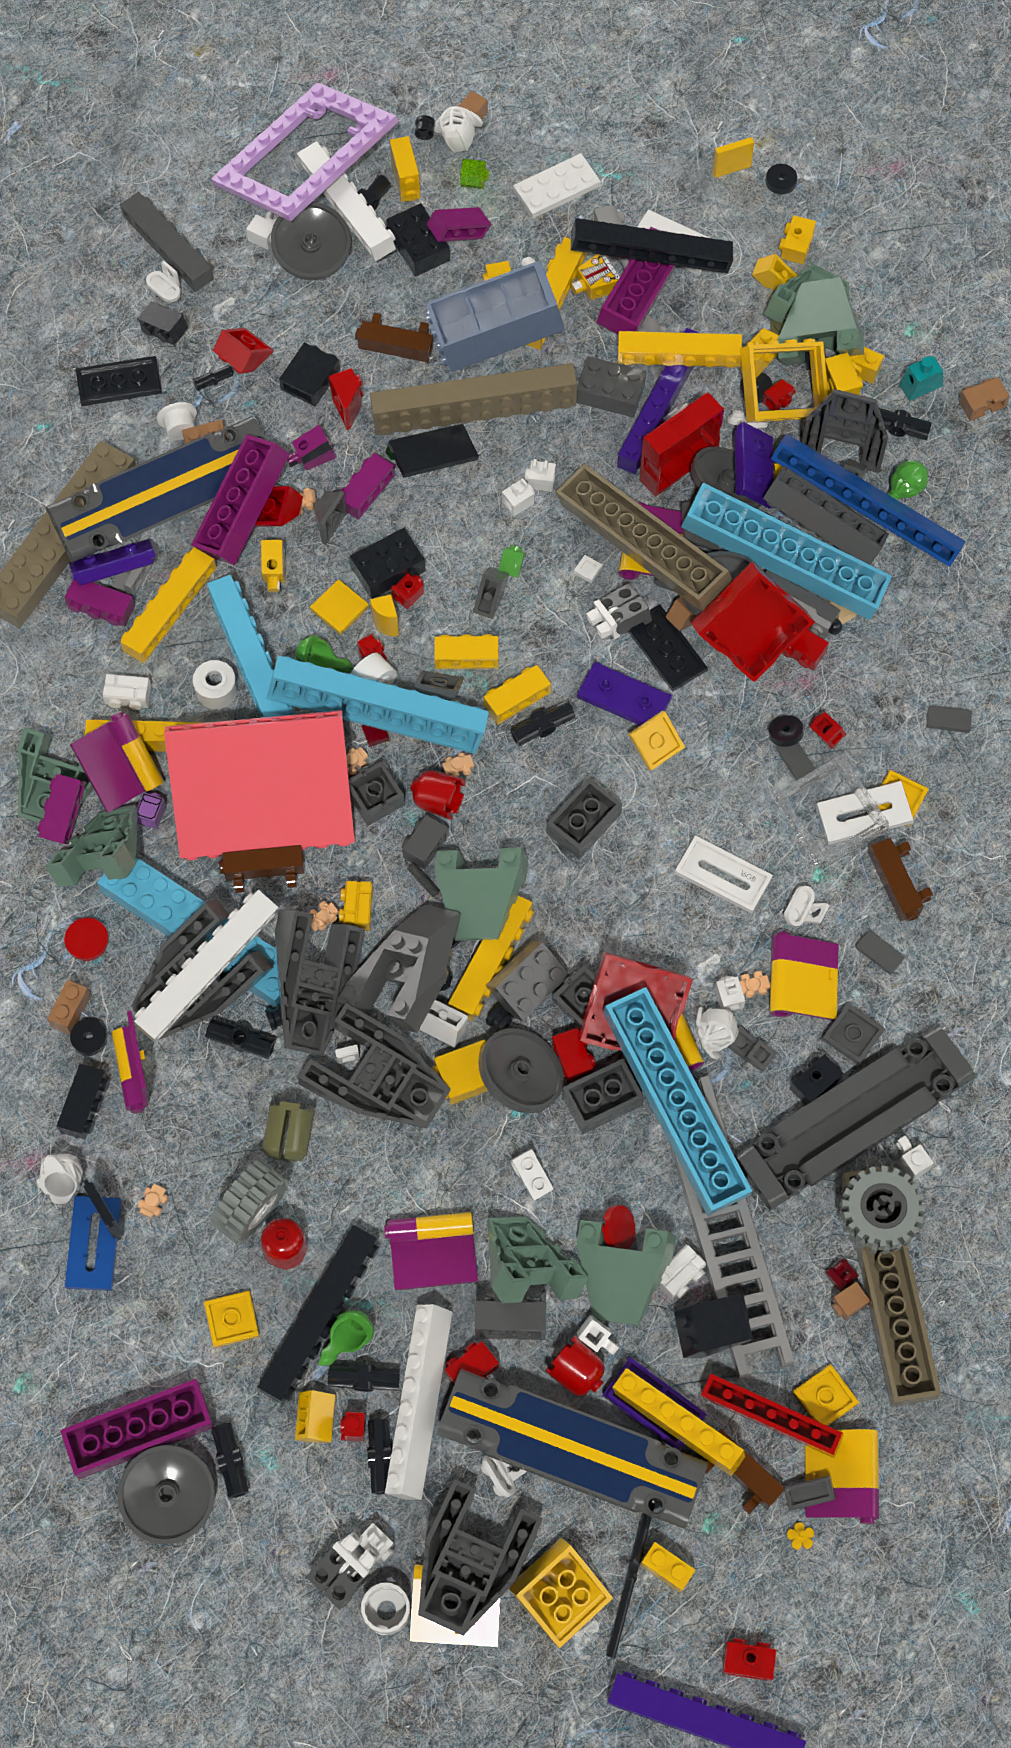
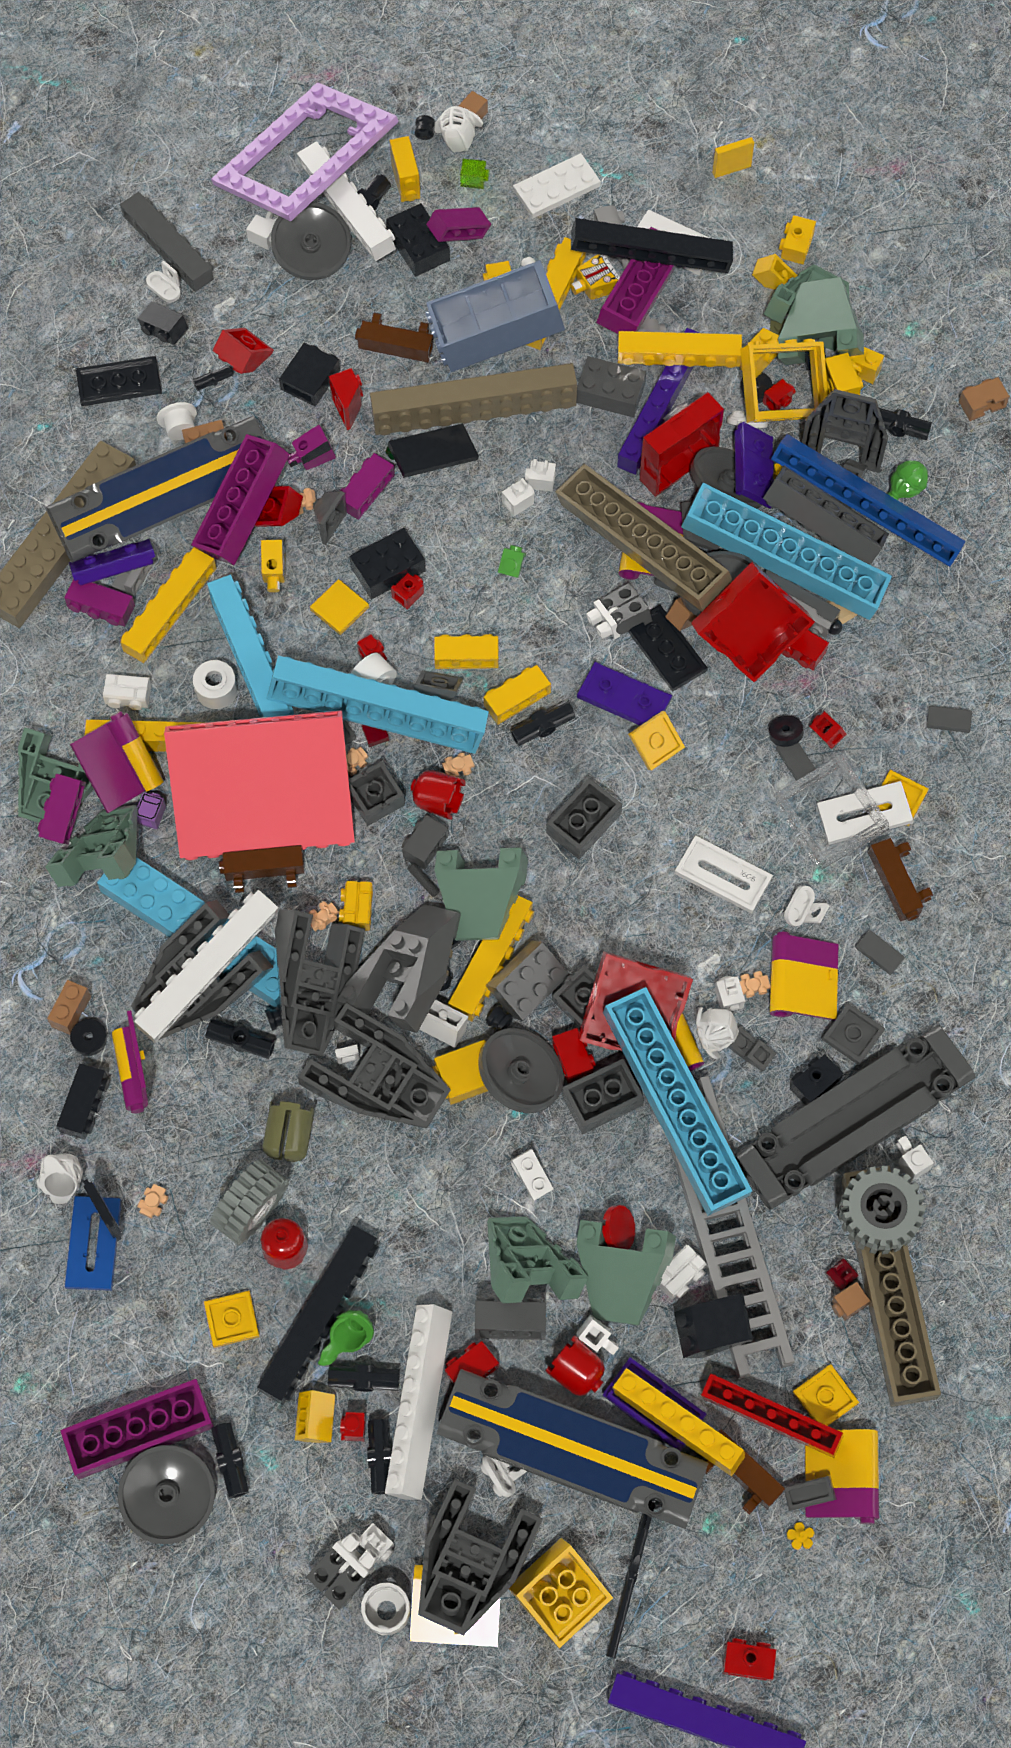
(86, 939): red tile -> none
(320, 654): bright green piece -> none
(385, 615): yellow brick -> none
(432, 1250): magenta door -> none
(490, 592): dark grey slope -> none
(588, 569): white tile -> none
(667, 1567): yellow brick -> none
(779, 186): black piece -> none
(922, 378): teal torso -> none

